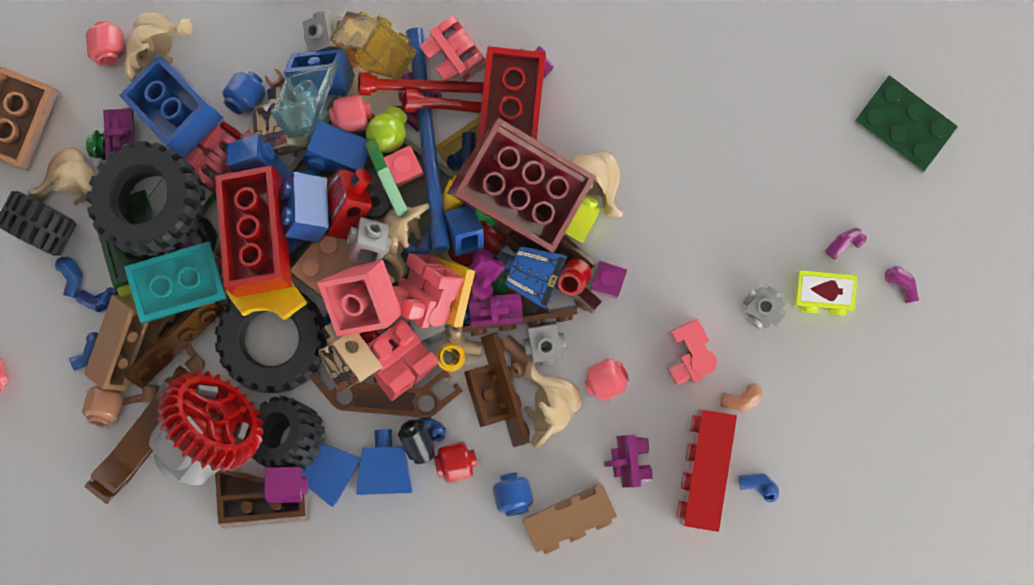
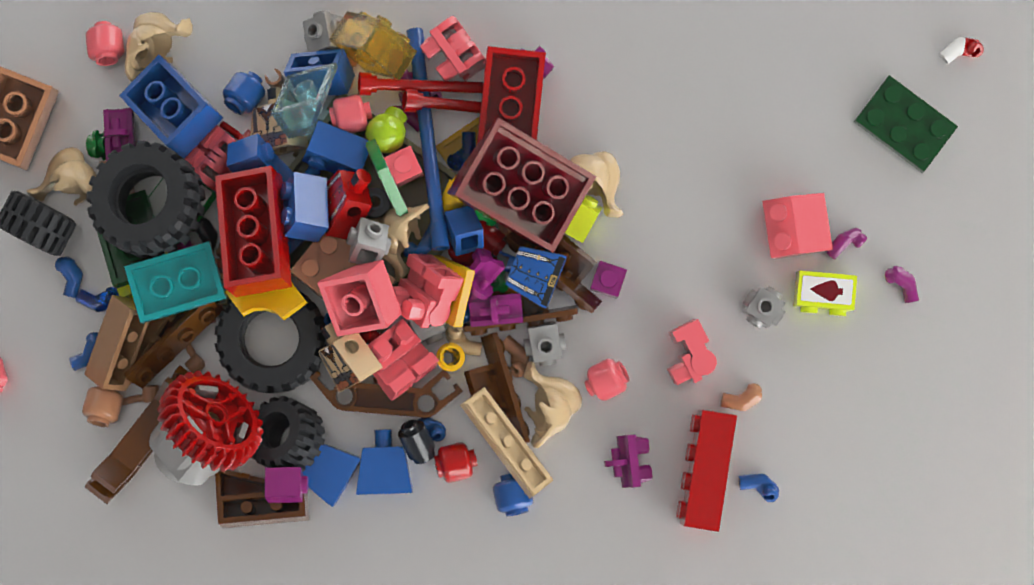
(506, 442): none -> tan tile
(569, 519): medium nougat wedge -> none
(574, 277): red brick -> none
(797, 225): none -> coral slope
(962, 46): none -> arm

